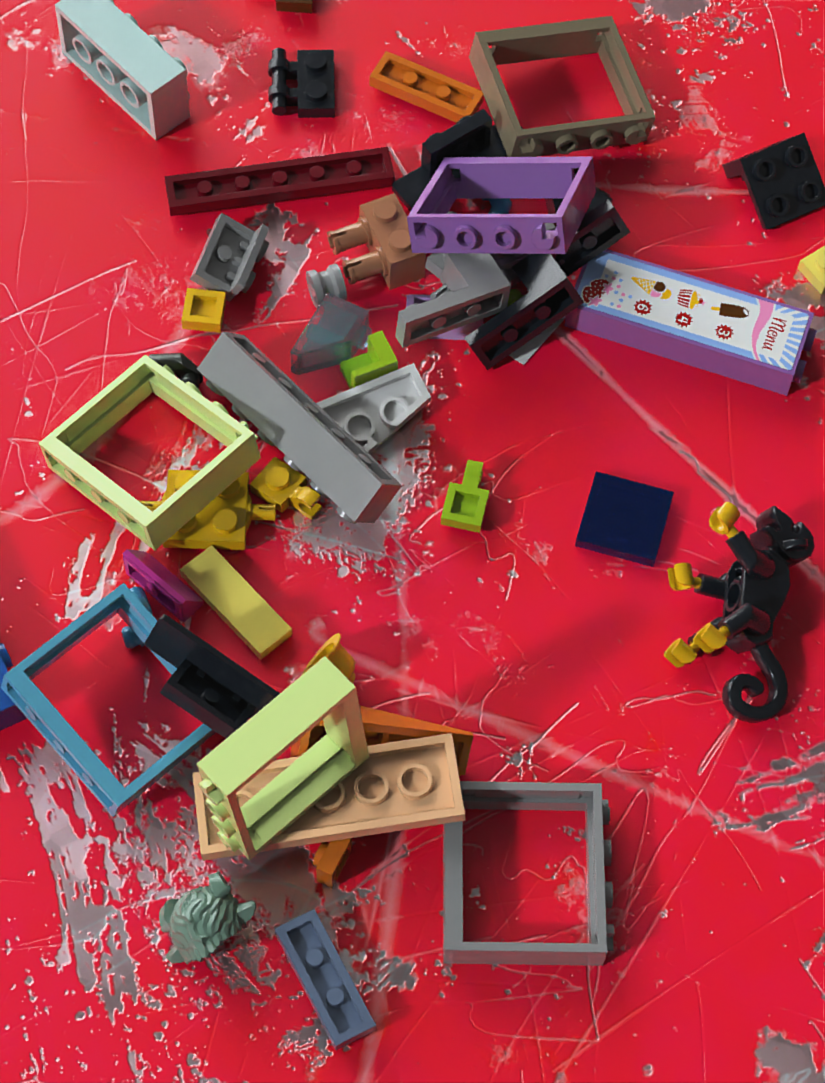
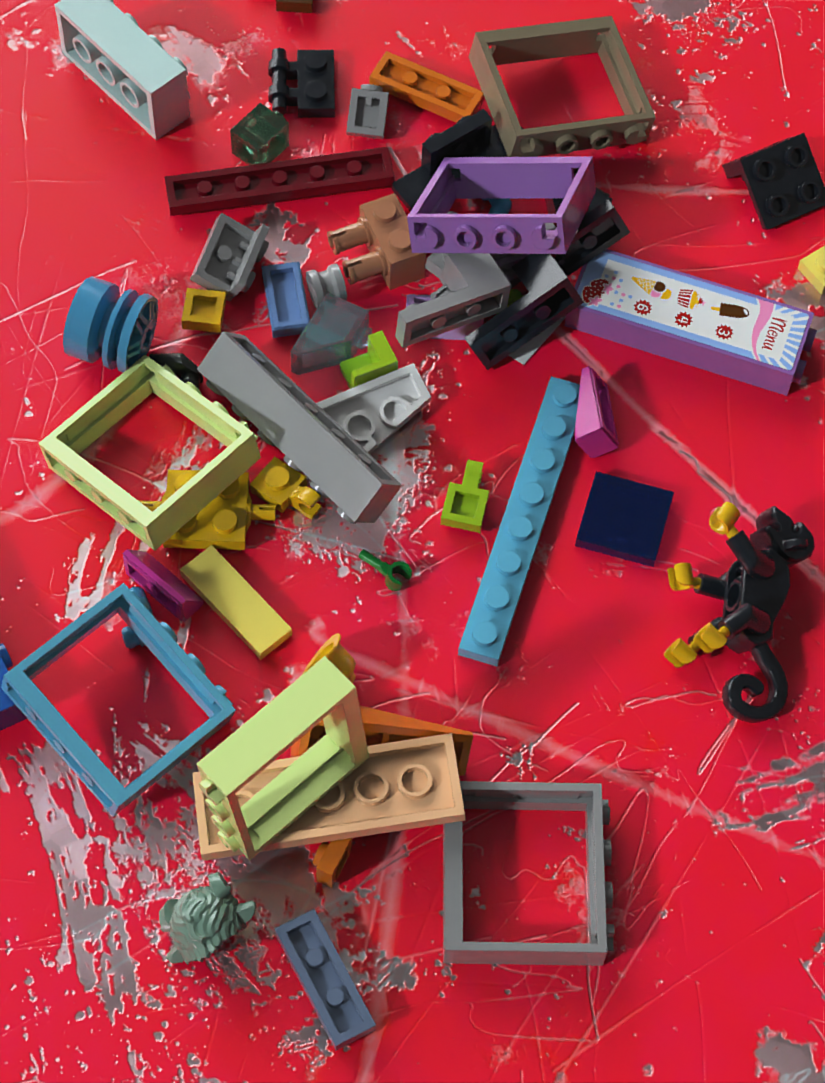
(109, 324): none -> dark azure wheel
(207, 680): black bracket -> none
(260, 136): none -> clear green brick
(285, 299): none -> medium blue tile
(368, 112): none -> light grey bracket
(387, 569): none -> green hand
(521, 525): none -> medium azure plate
(594, 418): none -> dark pink slope

